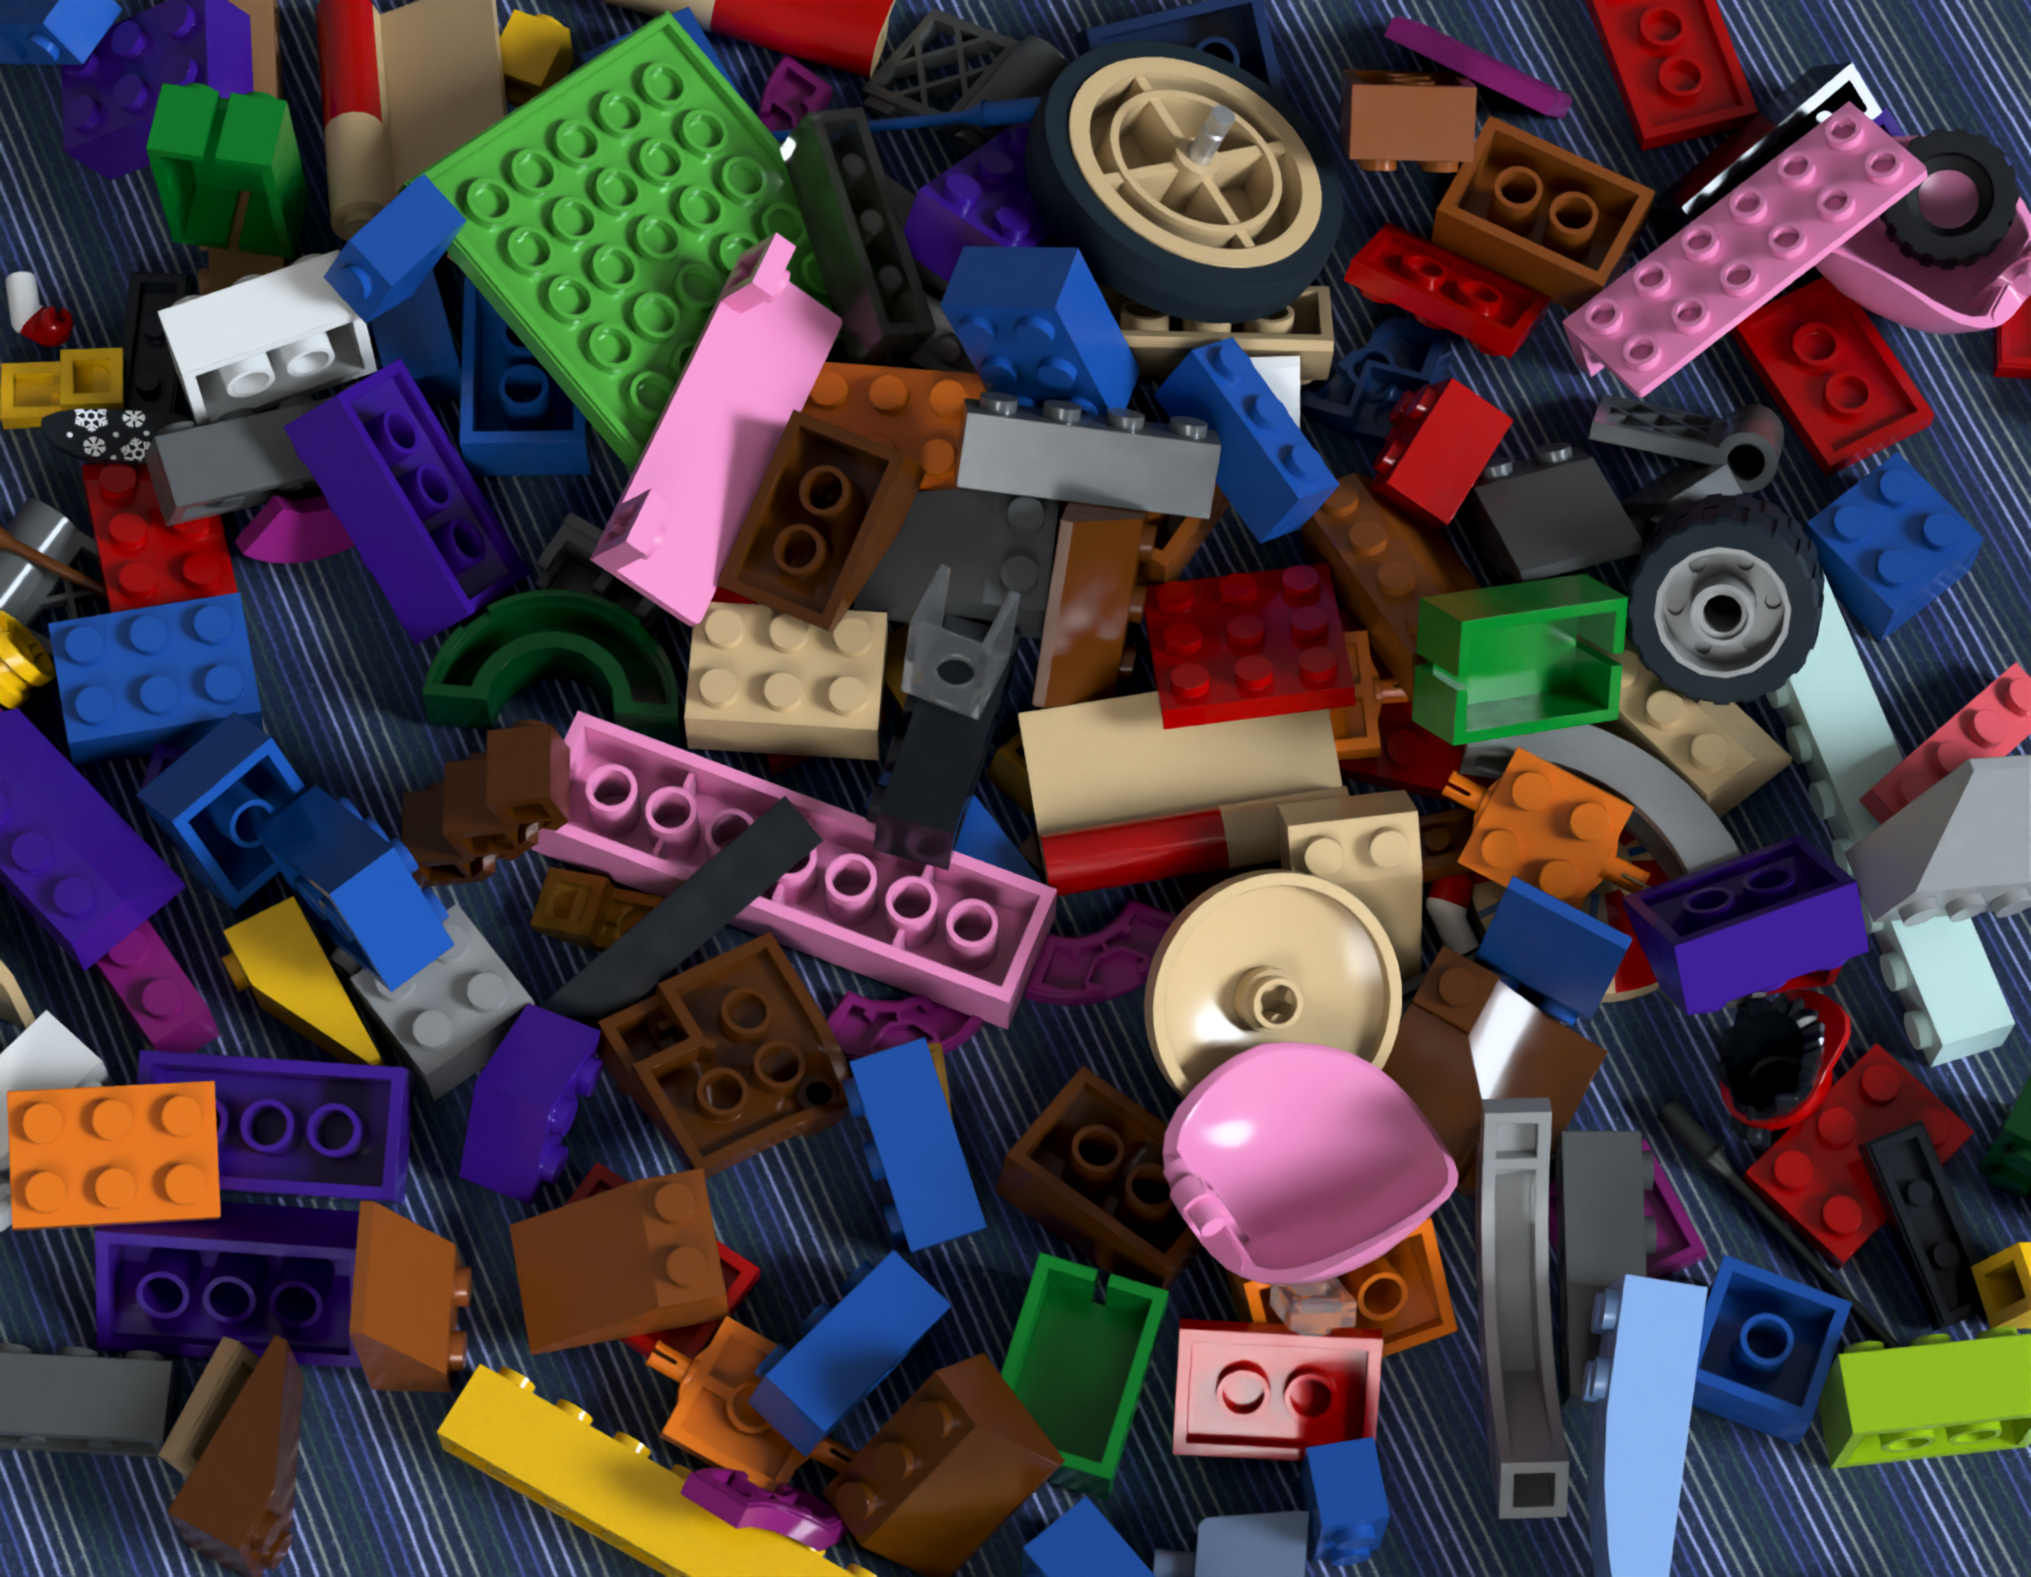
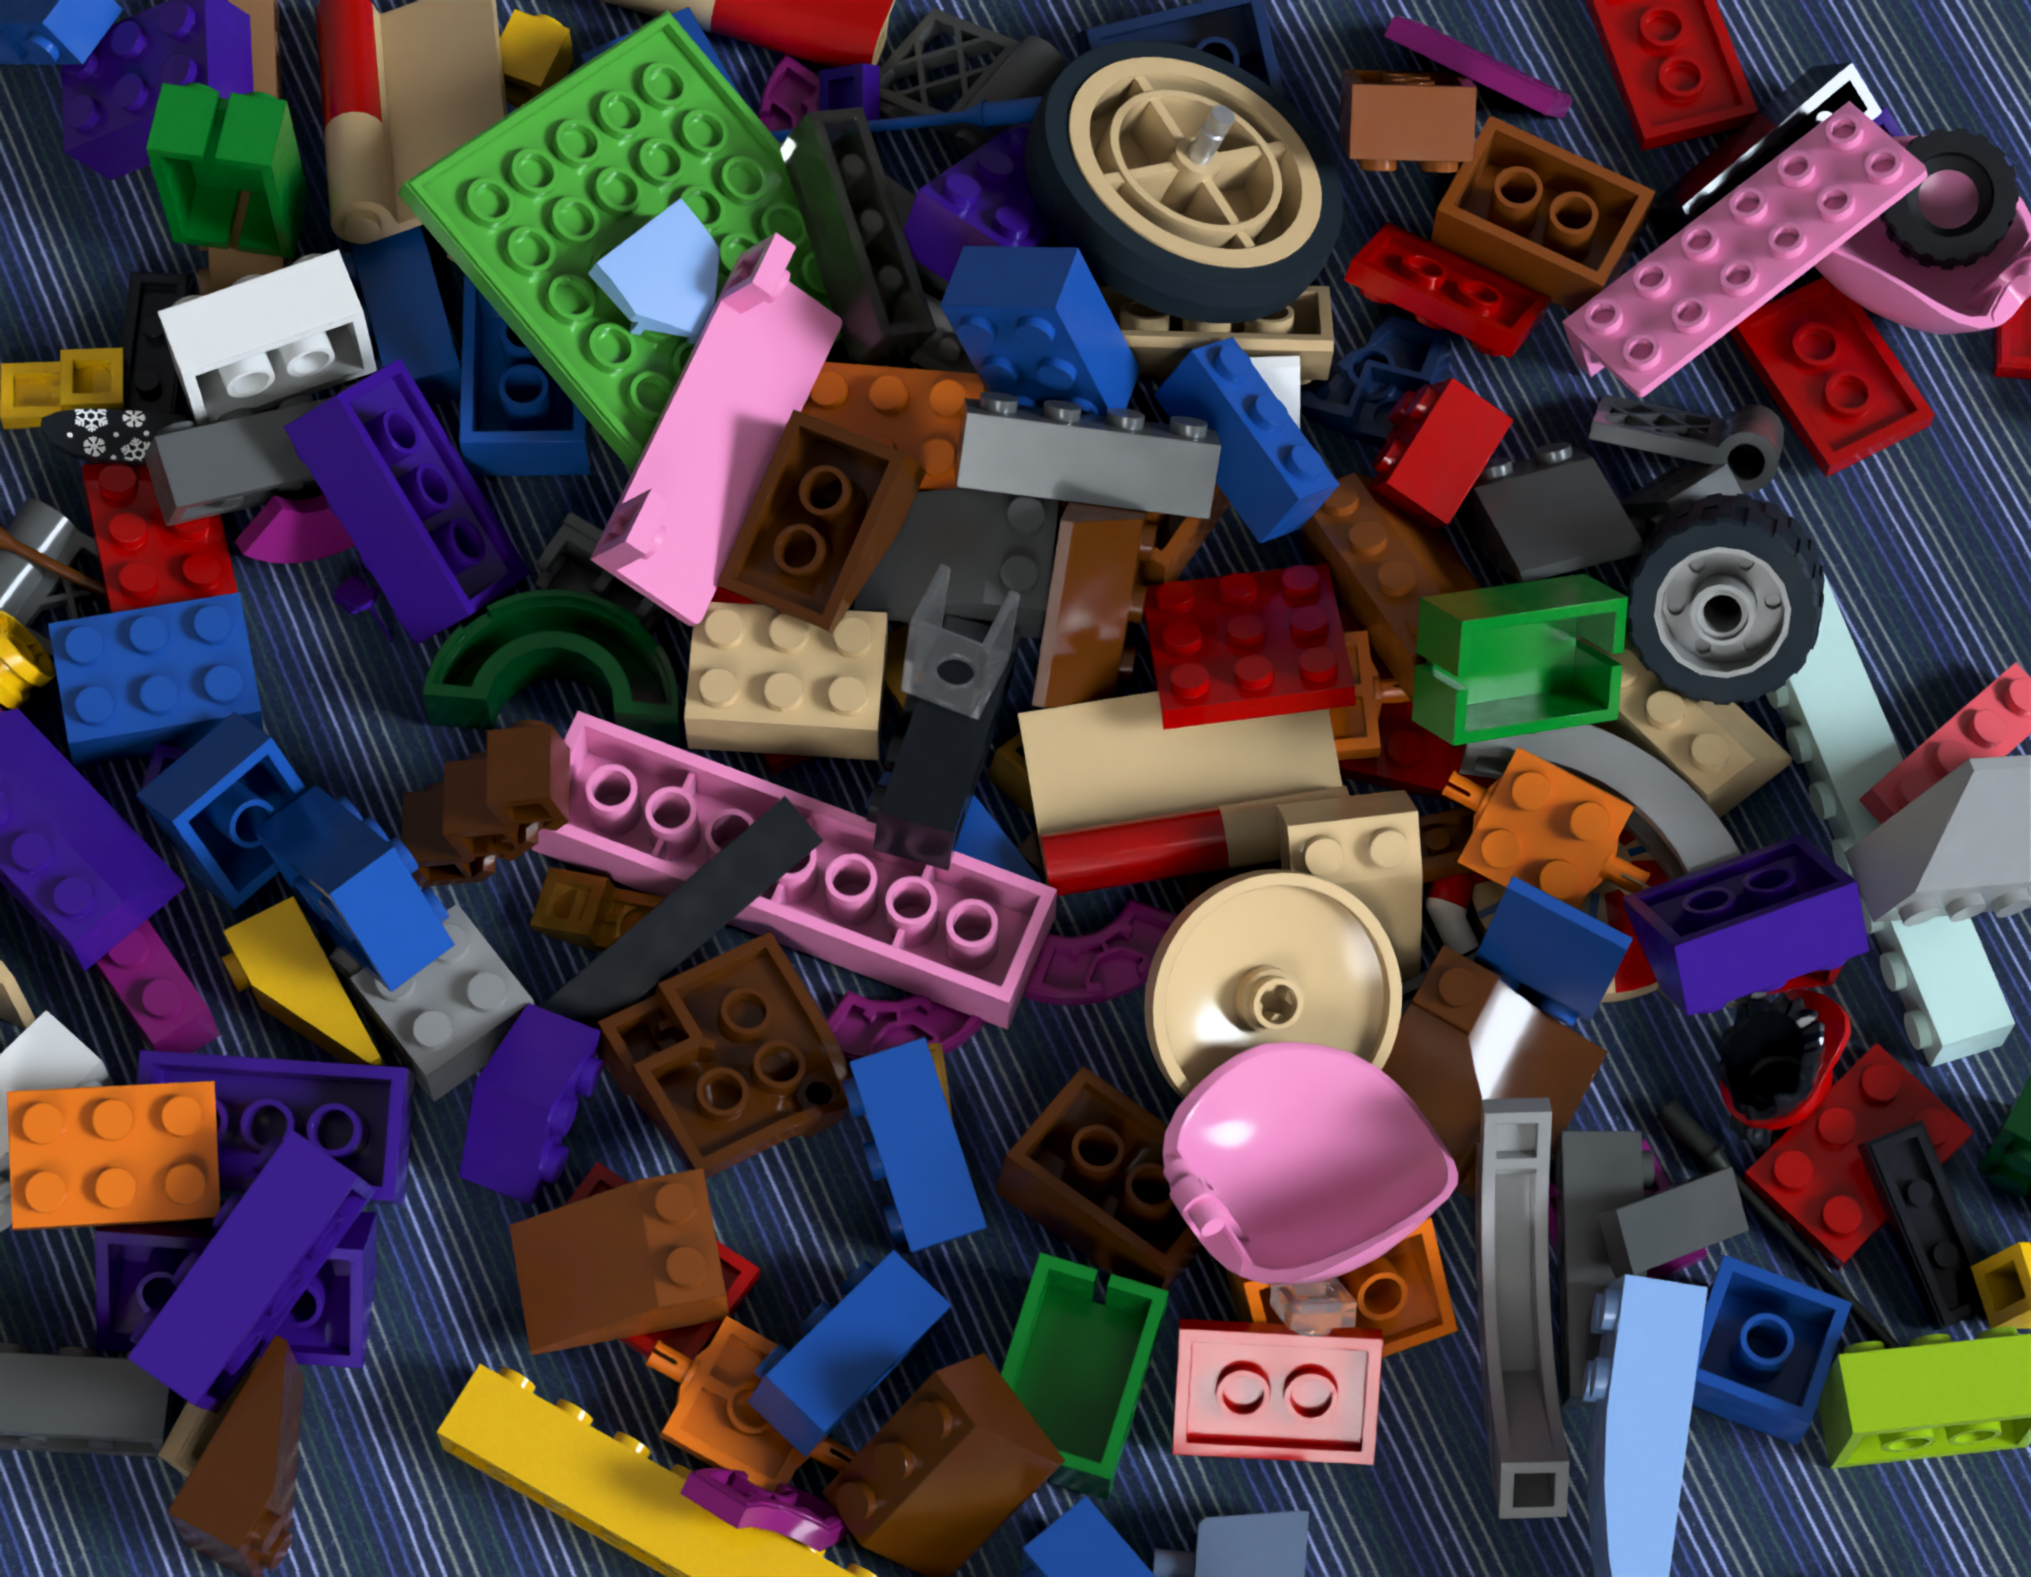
(33, 319): arm -> none
(250, 1271): none -> dark purple brick
(358, 597): none -> dark purple piece
(395, 250): blue slope -> none
(407, 1303): dark orange slope -> none
(663, 275): none -> light blue slope
(851, 88): none -> dark purple plate
(1344, 1500): blue brick -> none
(1673, 1222): none -> dark grey tile
(1891, 546): blue brick -> none

